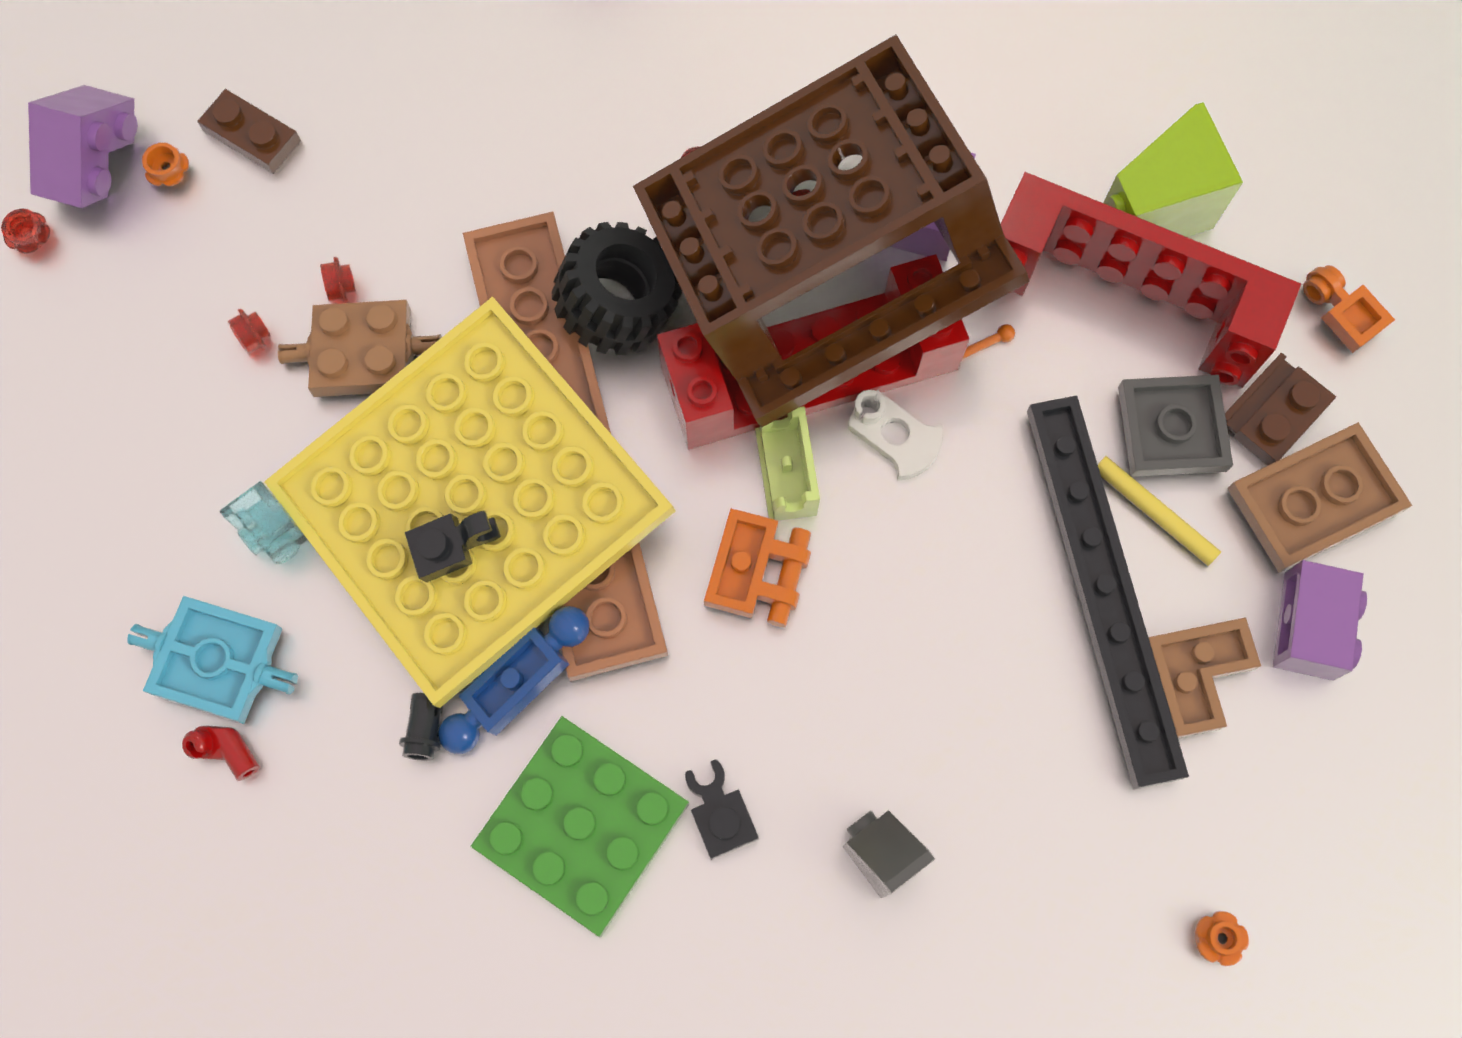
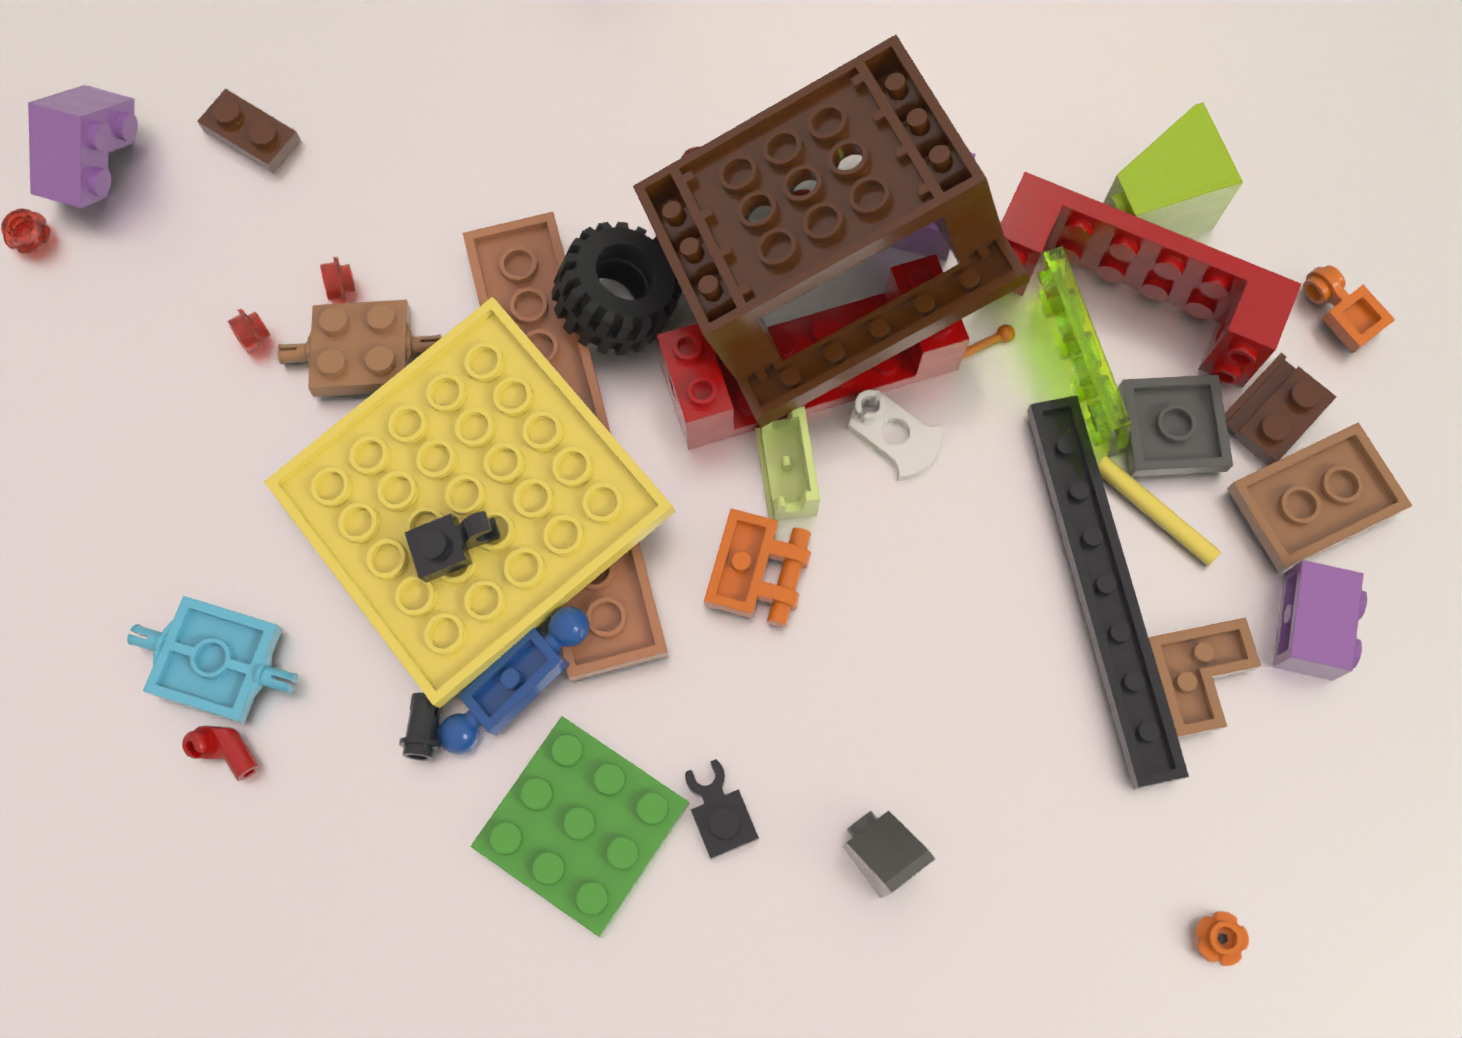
(160, 156): orange plate -> none
(264, 524): clear light blue brick -> none
(1079, 341): none -> clear neon green plate

